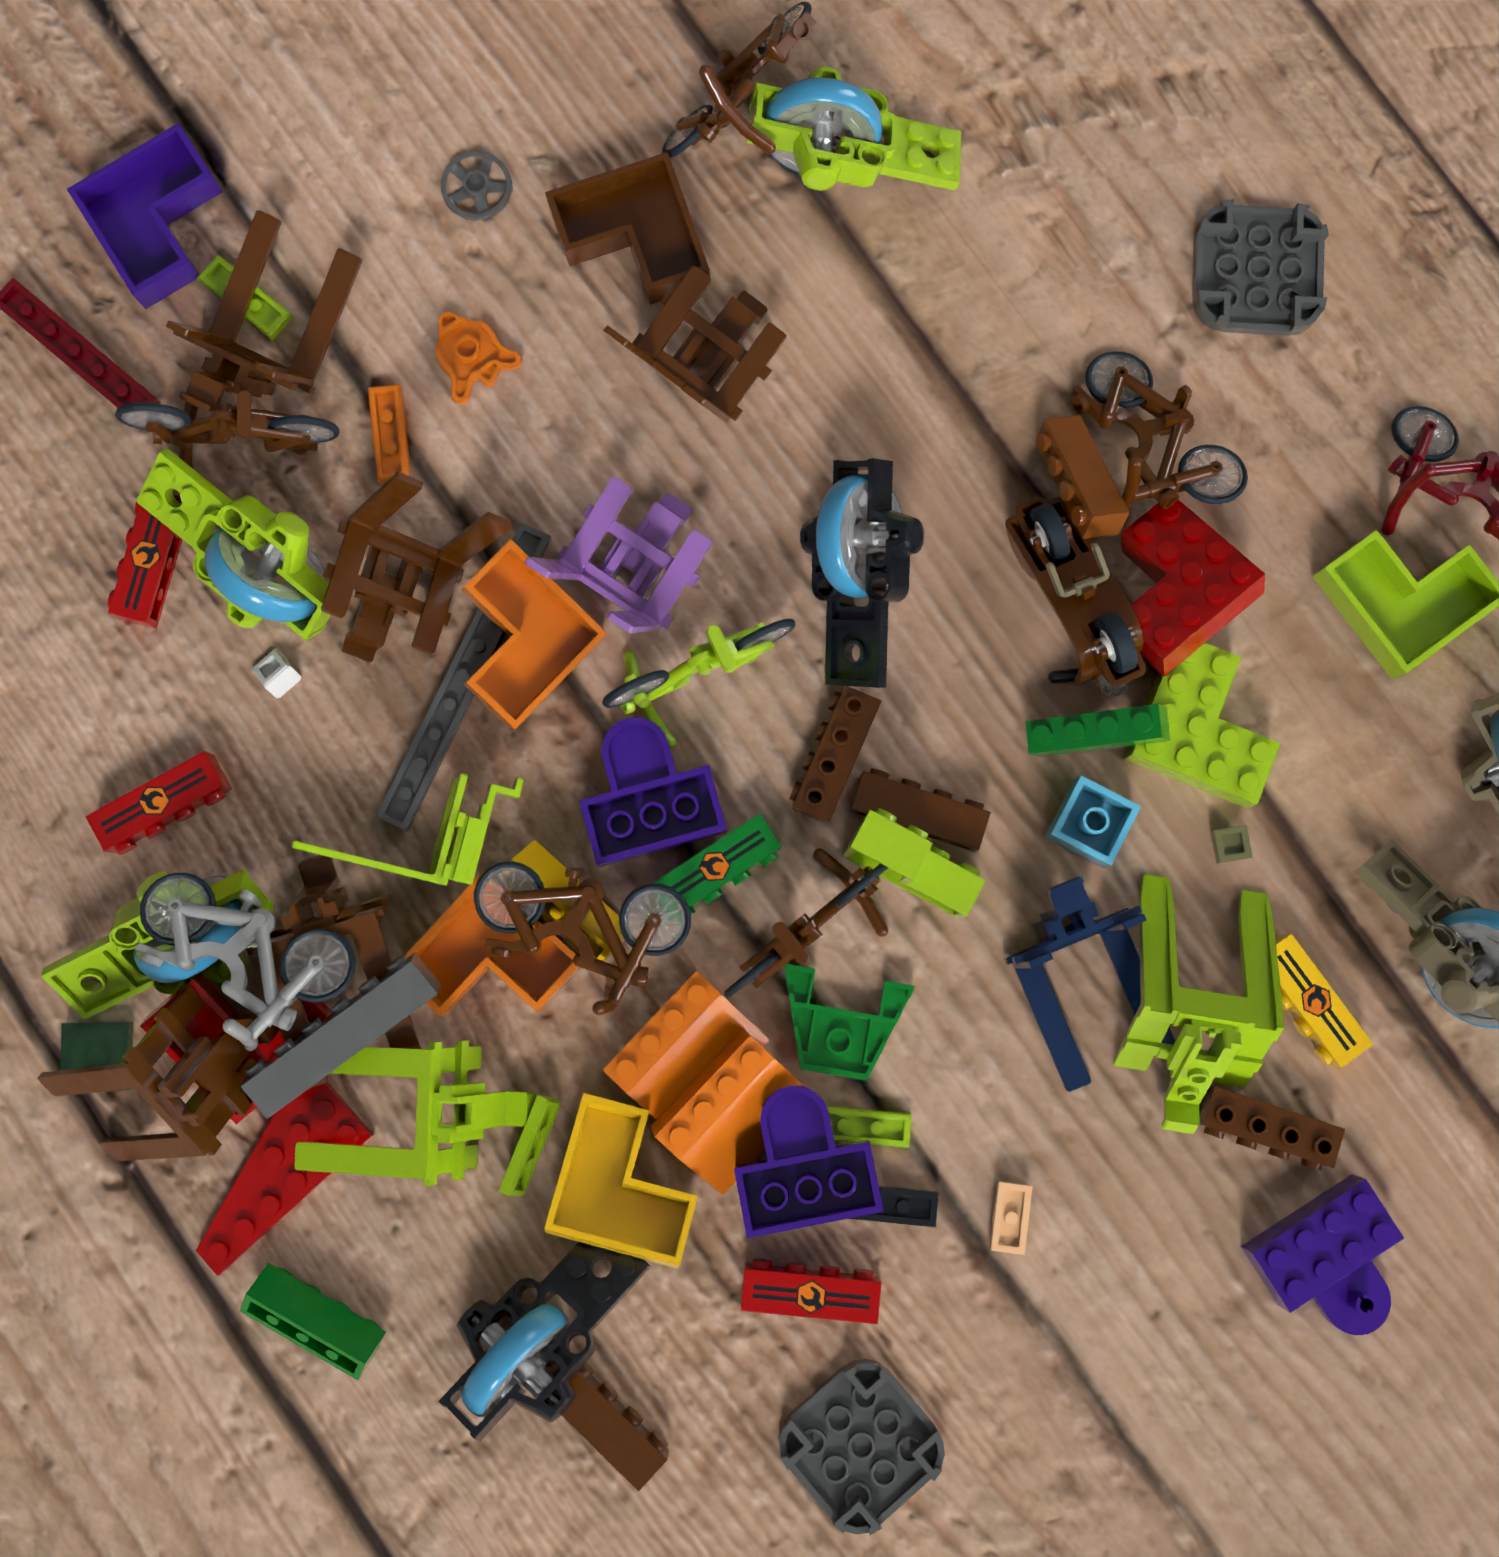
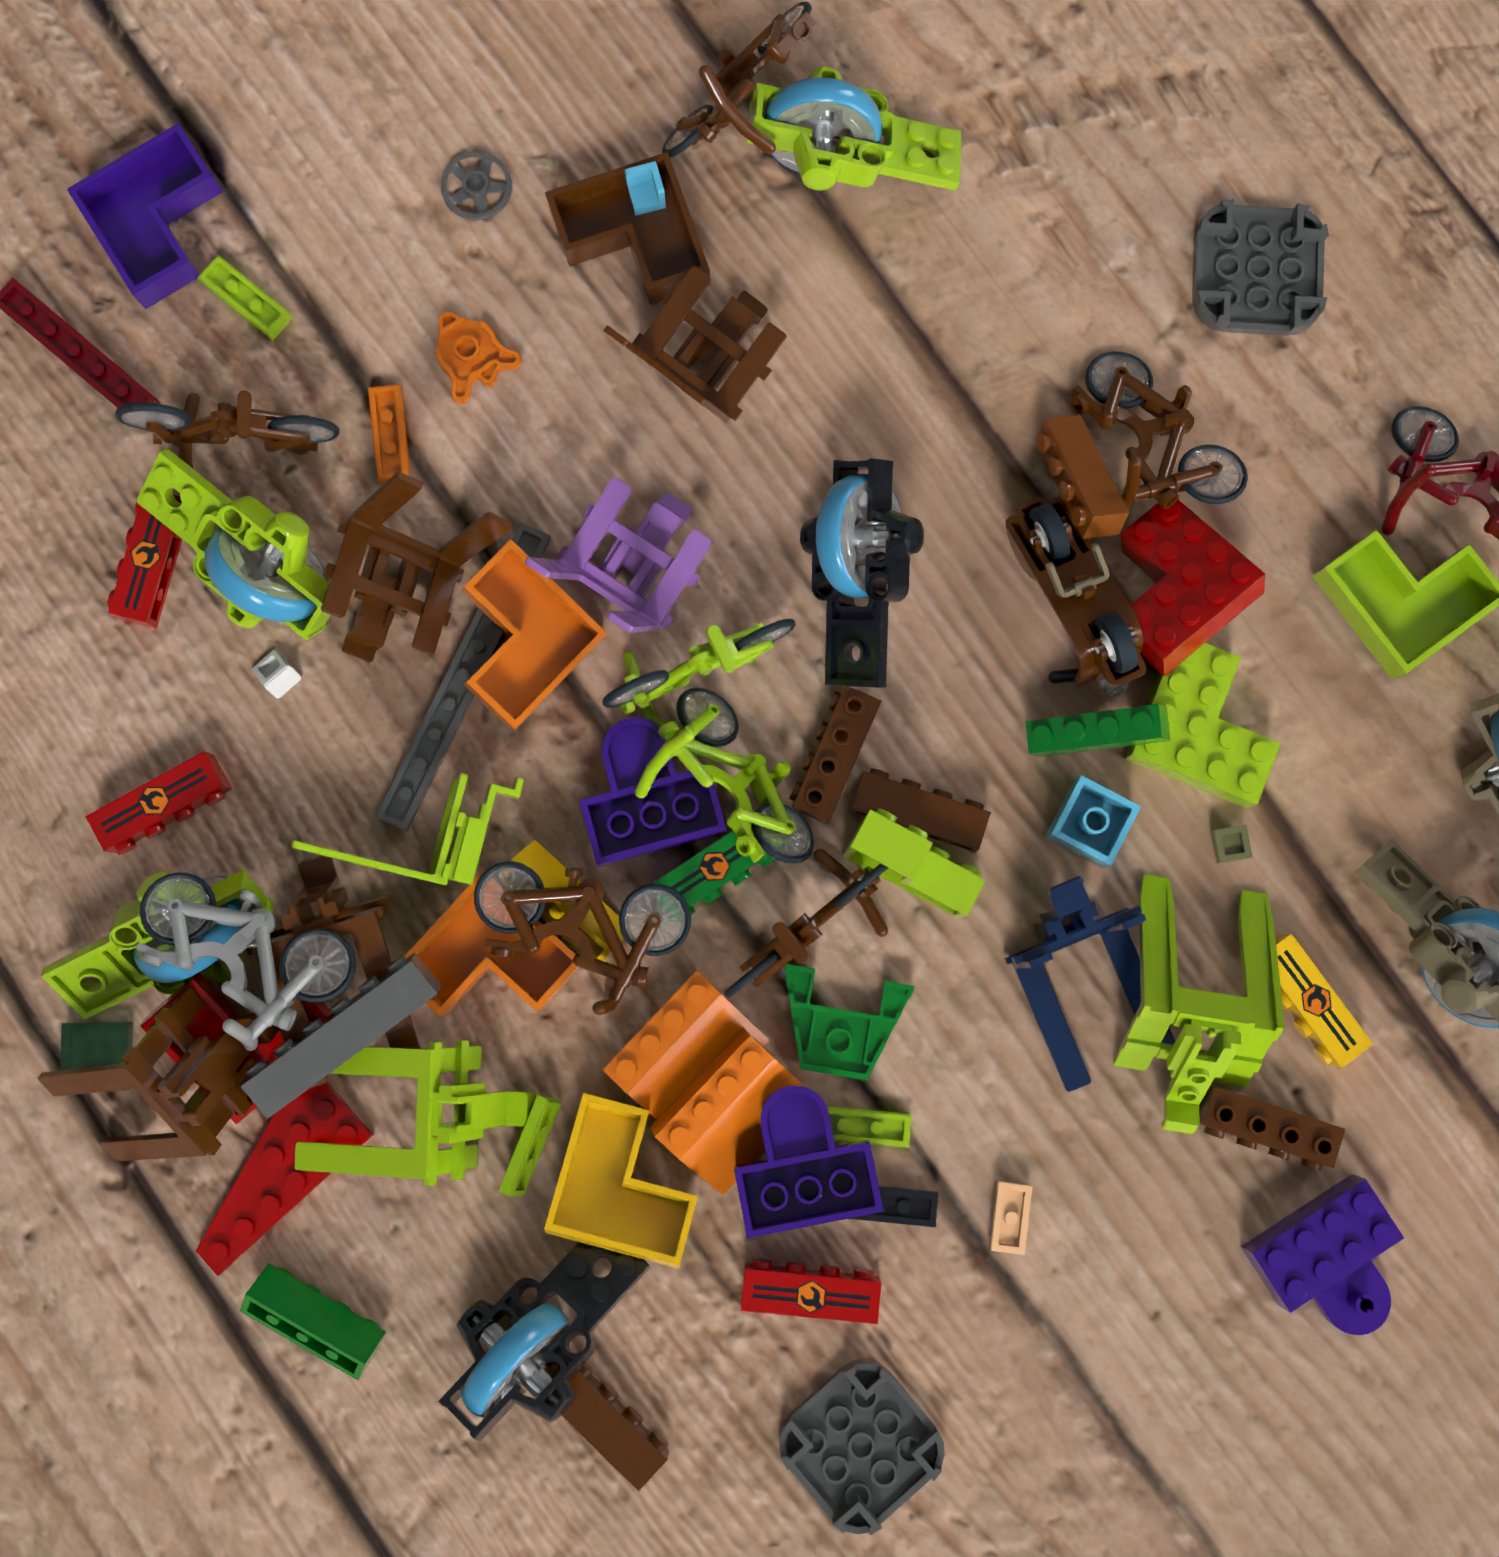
(240, 368): reddish brown piece -> none
(645, 188): none -> medium azure panel
(714, 723): none -> lime piece

